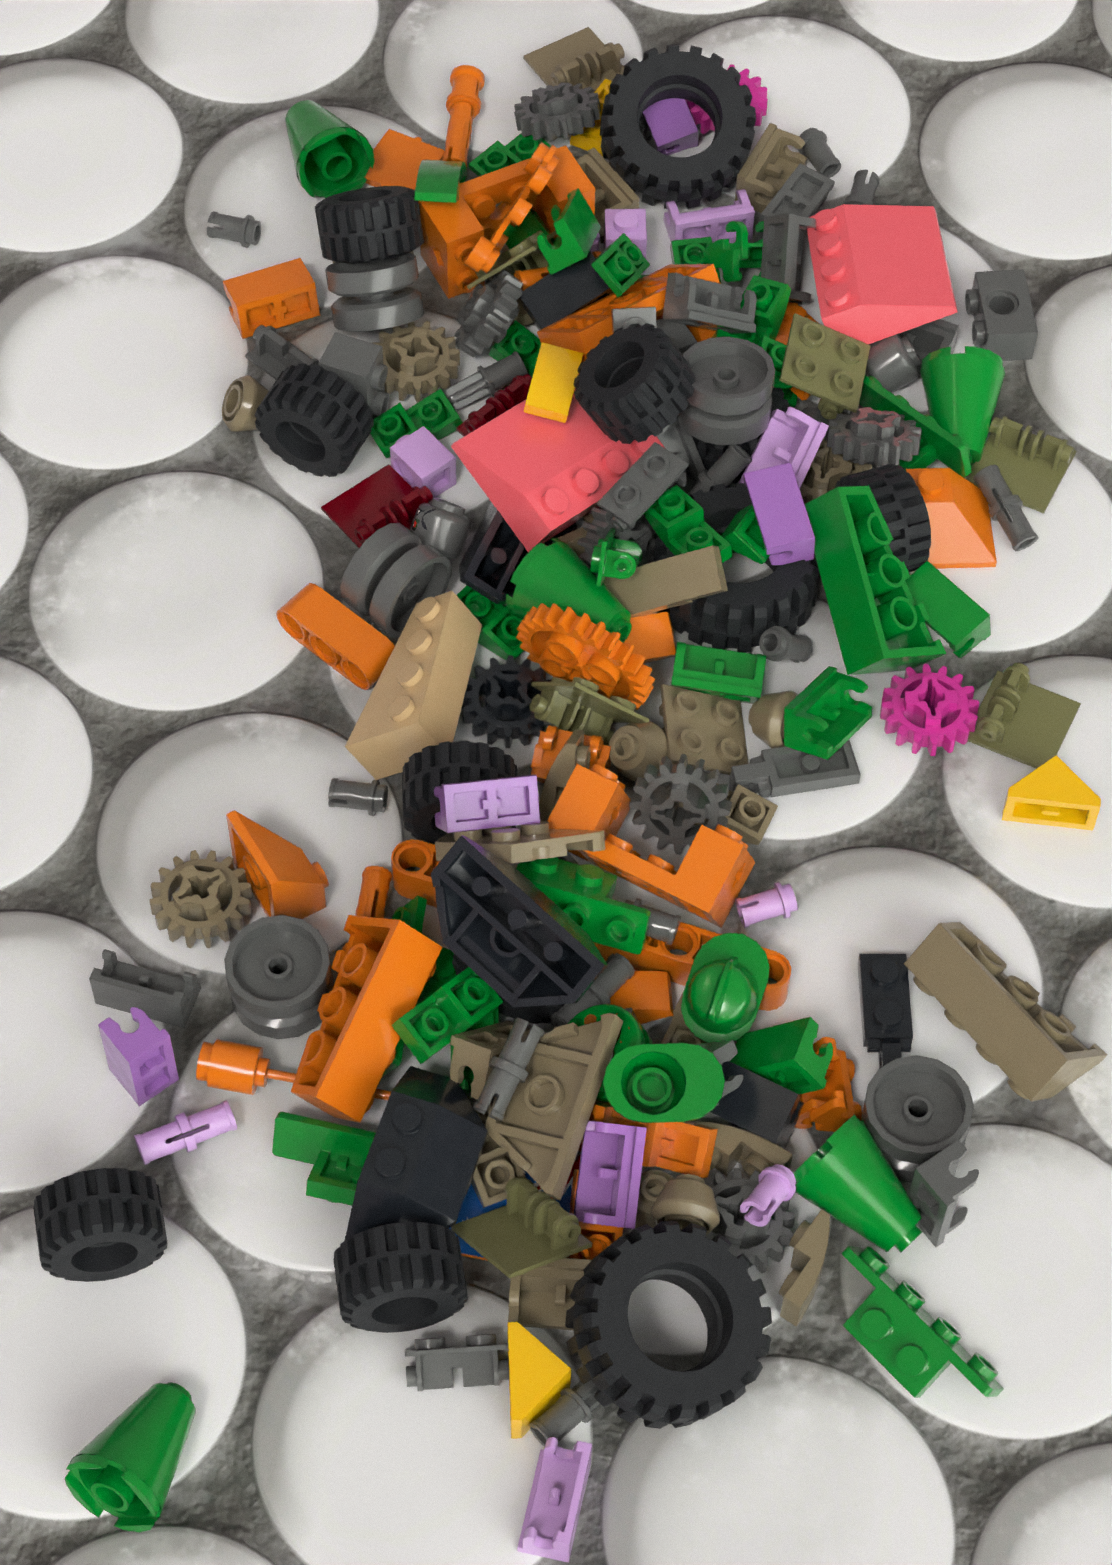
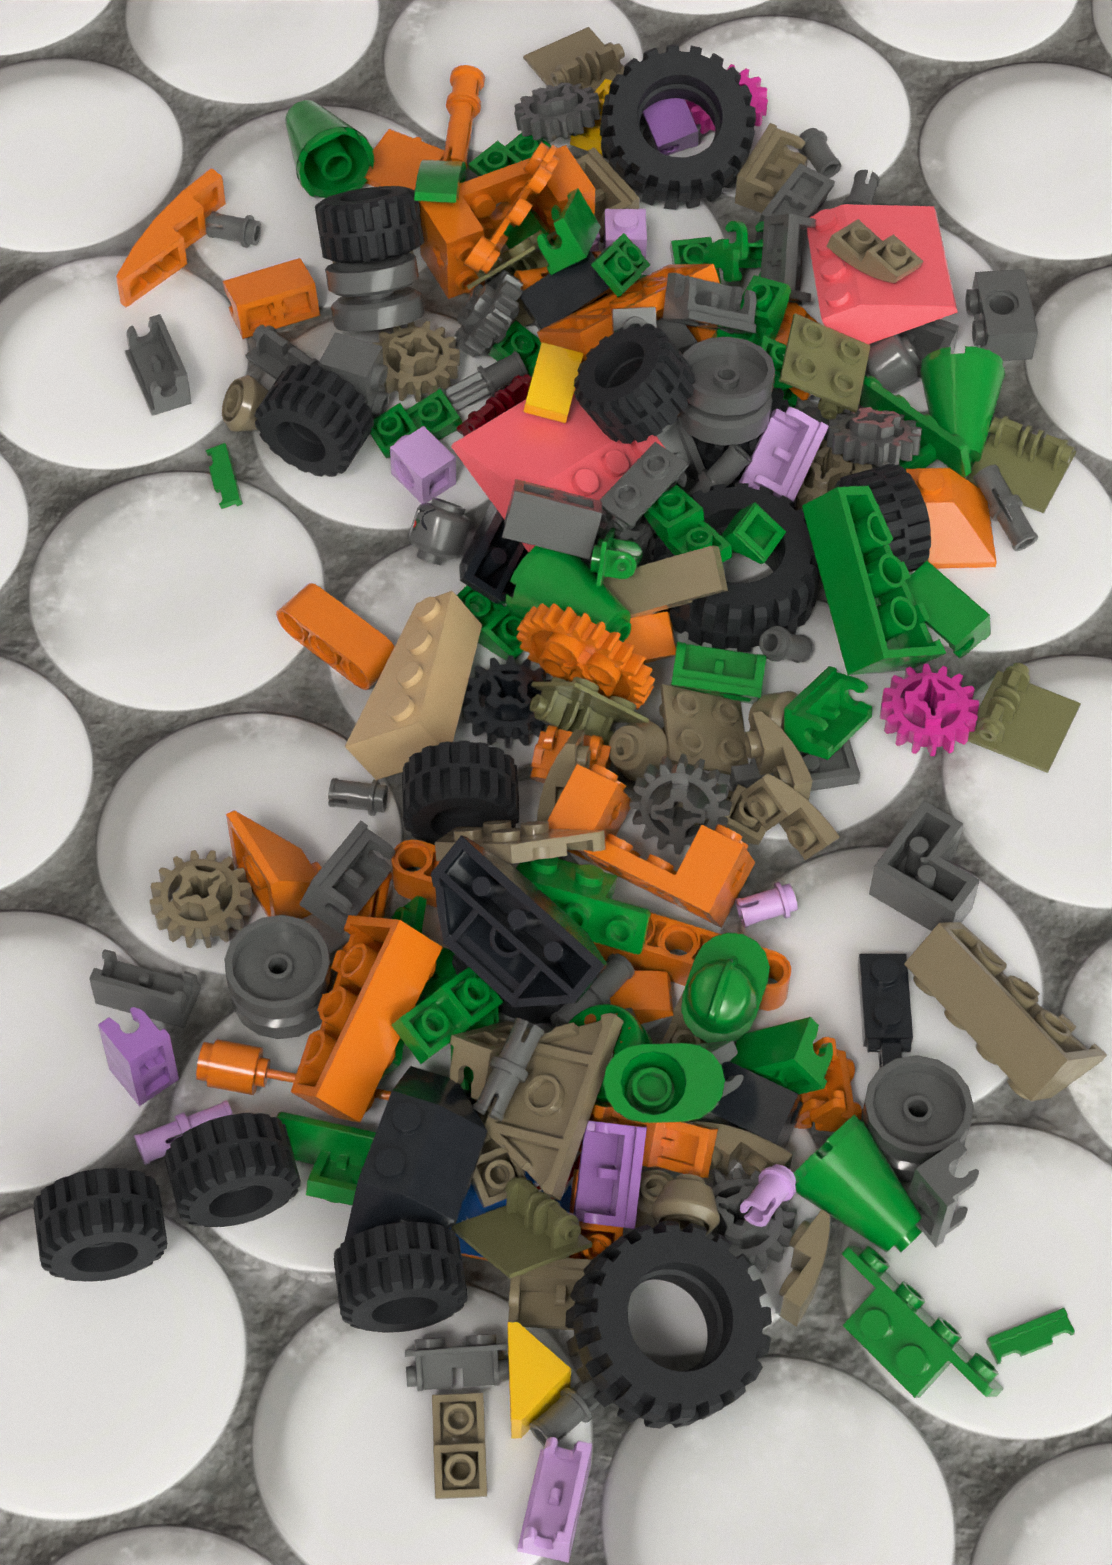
(134, 1458): green cone -> none
(158, 367): none -> dark grey hinge
(163, 244): none -> orange slope
(224, 476): none -> green piece
(232, 1170): none -> black tyre
(348, 878): none -> dark grey hinge
(376, 503): dark red hinge -> none
(392, 576): dark grey wheel -> none
(459, 1446): none -> dark tan slope
(487, 803): hinge -> none
(552, 519): none -> dark grey hinge
(661, 924): dark grey pin -> none
(709, 221): lavender hinge -> none
(776, 753): none -> dark tan slope
(776, 802): none -> dark tan slope
(780, 514): medium lavender hinge -> none
(880, 259): none -> dark tan slope
(917, 871): none -> dark grey brick
(1030, 1335): none -> green piece
(1052, 798): yellow slope -> none

